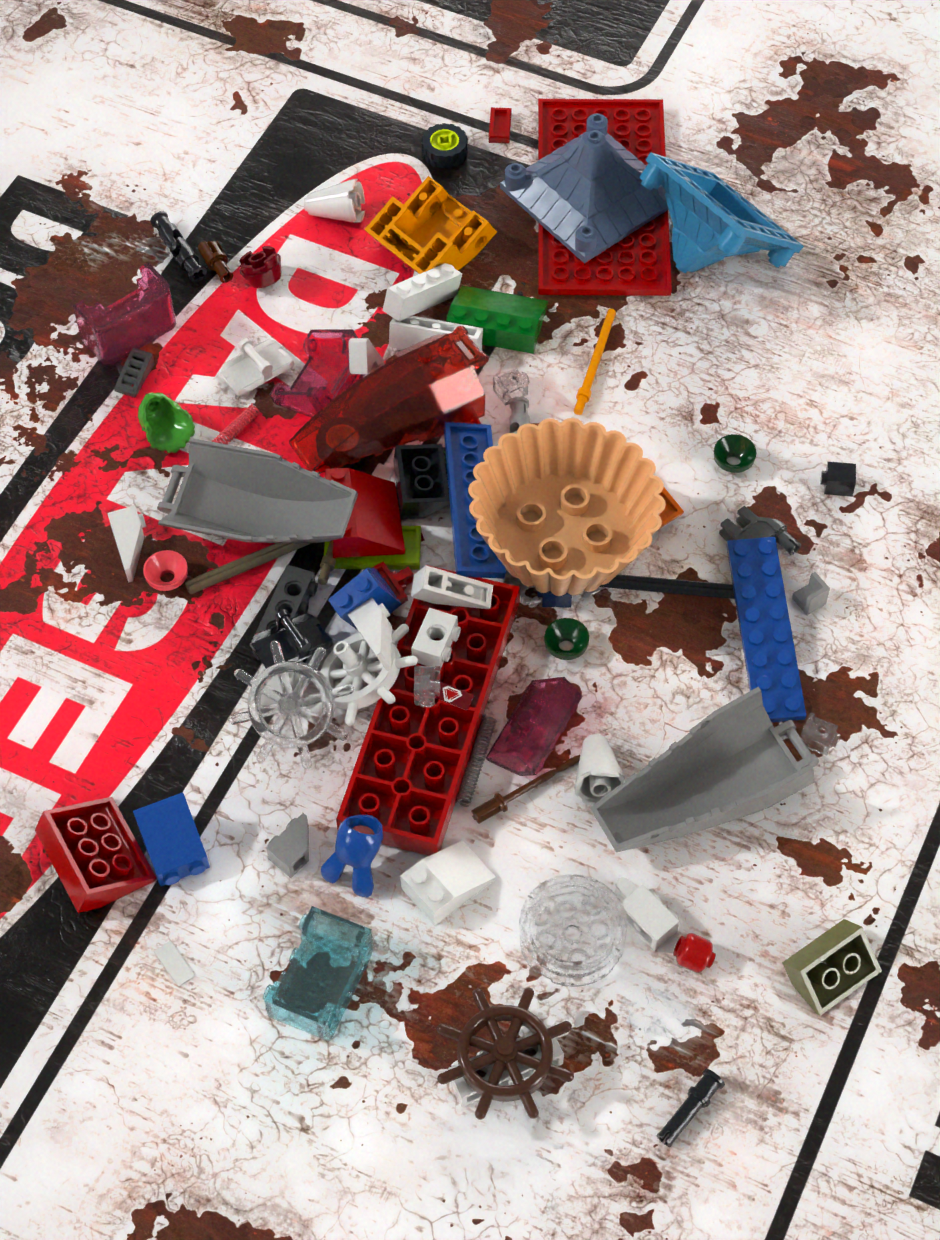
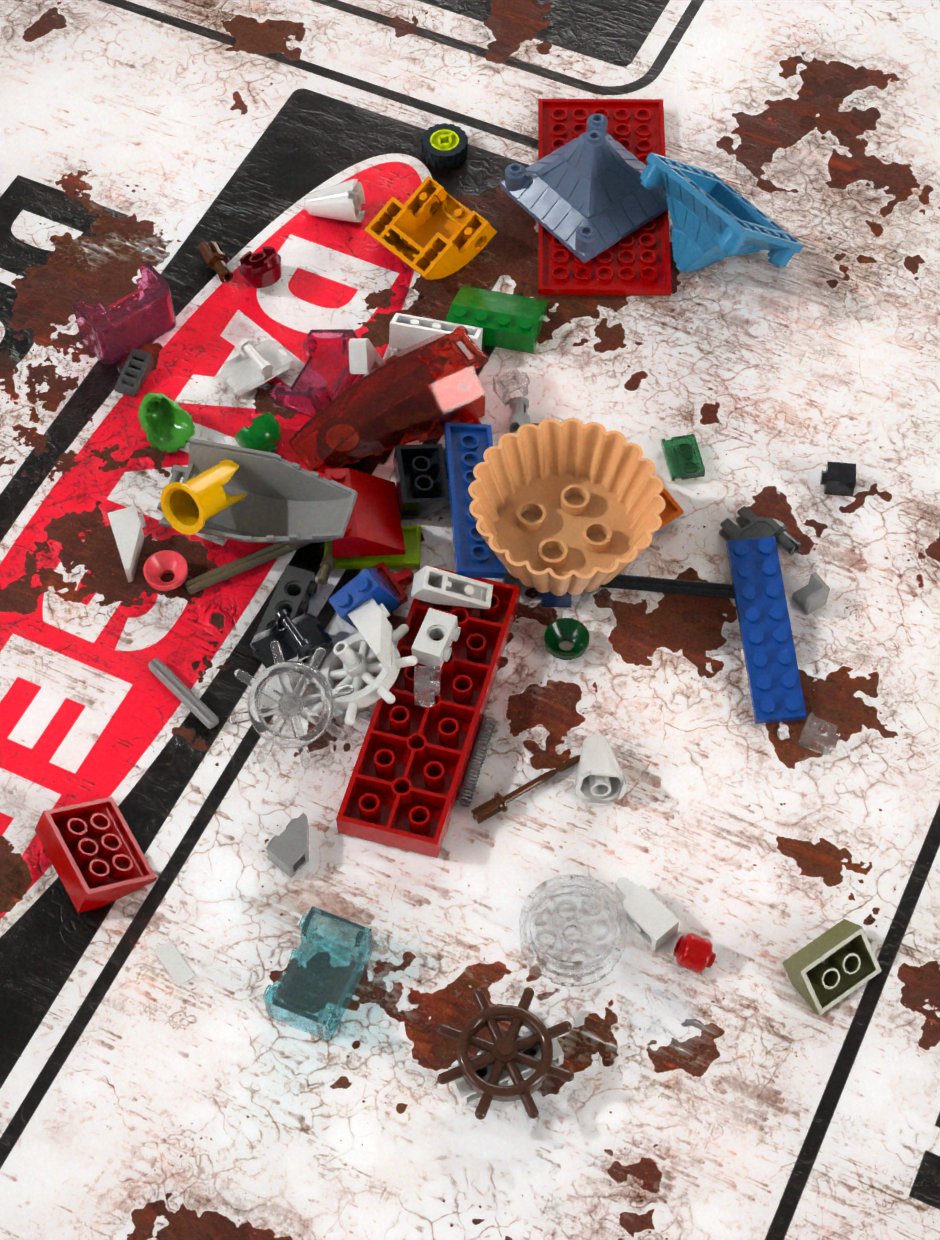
(171, 839): blue slope -> none
(178, 246): black piece -> none
(183, 693): none -> light grey axle
(199, 499): none -> yellow piece
(234, 424): coral piece -> none
(261, 435): none -> green cylinder
(357, 851): blue piece -> none
(422, 292): white brick -> none
(445, 881): white slope -> none
(455, 696): dark red sticker -> none
(500, 125): red tile -> none
(535, 726): clear pink slope -> none
(584, 392): light orange bar -> none
(683, 457): none -> clear green plate
(698, 1097): black pin -> none
(710, 777): light grey windscreen -> none
(734, 446): dark green piece -> none

